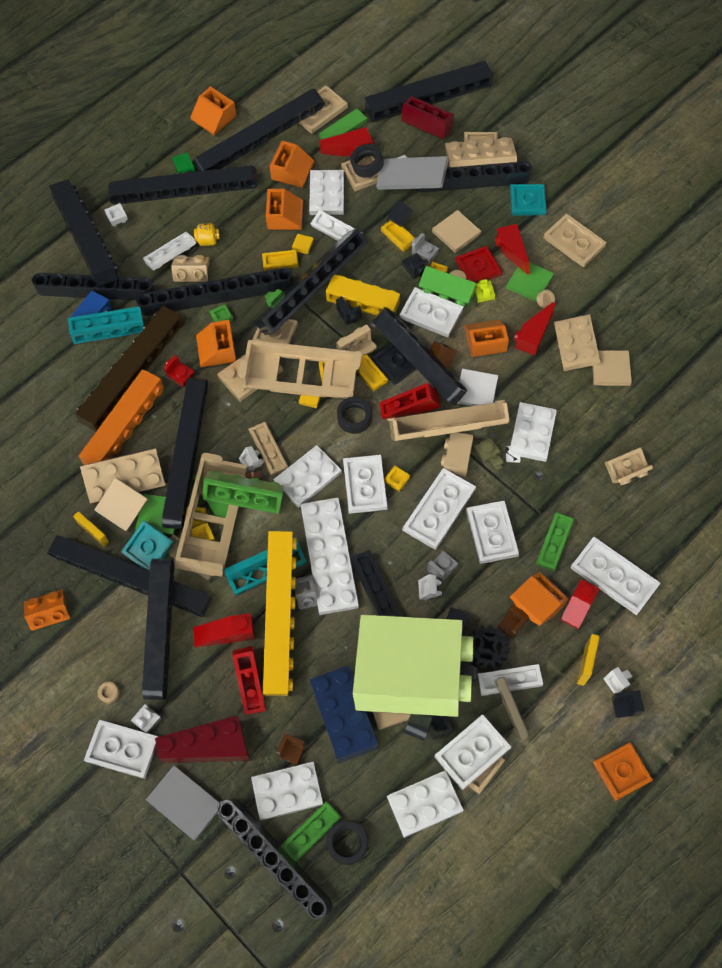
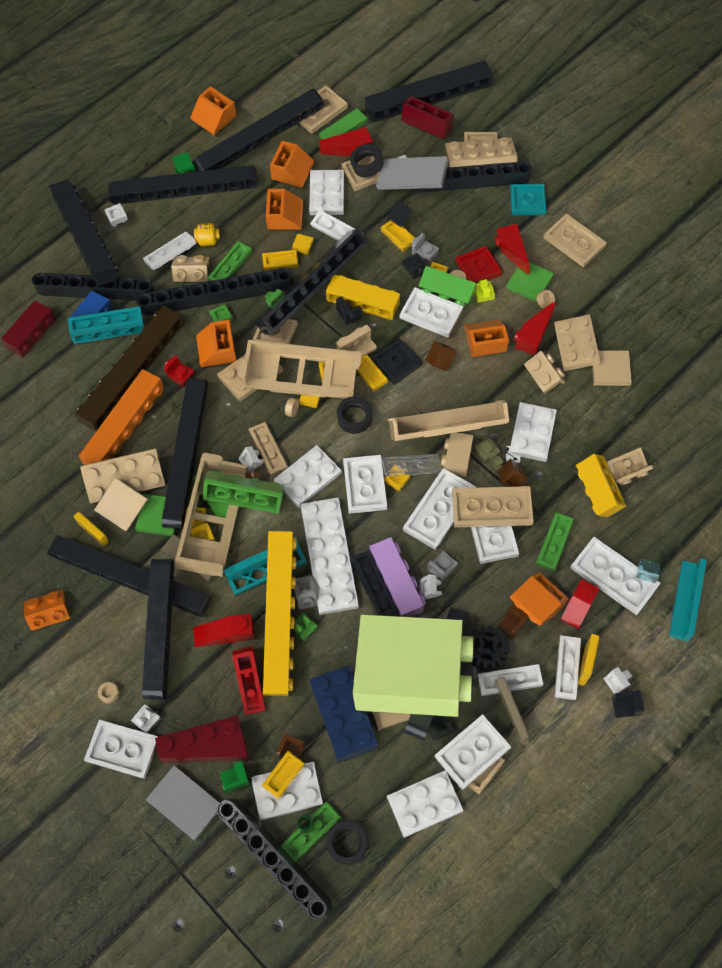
(28, 329): none -> dark red brick
(146, 545): teal tile -> none
(231, 262): none -> bright green tile
(234, 778): none -> green panel
(283, 775): none -> yellow tile
(291, 407): none -> tan tile
(302, 818): none -> dark green hinge
(304, 627): none -> bright green tile
(397, 579): none -> lavender brick
(411, 465): none -> clear tile
(412, 402): red slope -> none
(420, 356): black beam -> none
(456, 231): tan tile -> none
(480, 387): white tile -> none
(492, 506): none -> tan plate
(512, 474): none -> reddish brown panel
(544, 371): none -> tan bracket
(567, 667): none -> white plate
(600, 485): none -> yellow brick
(622, 771): orange tile -> none
(648, 570): none -> clear light blue slope
(687, 600): none -> teal fence

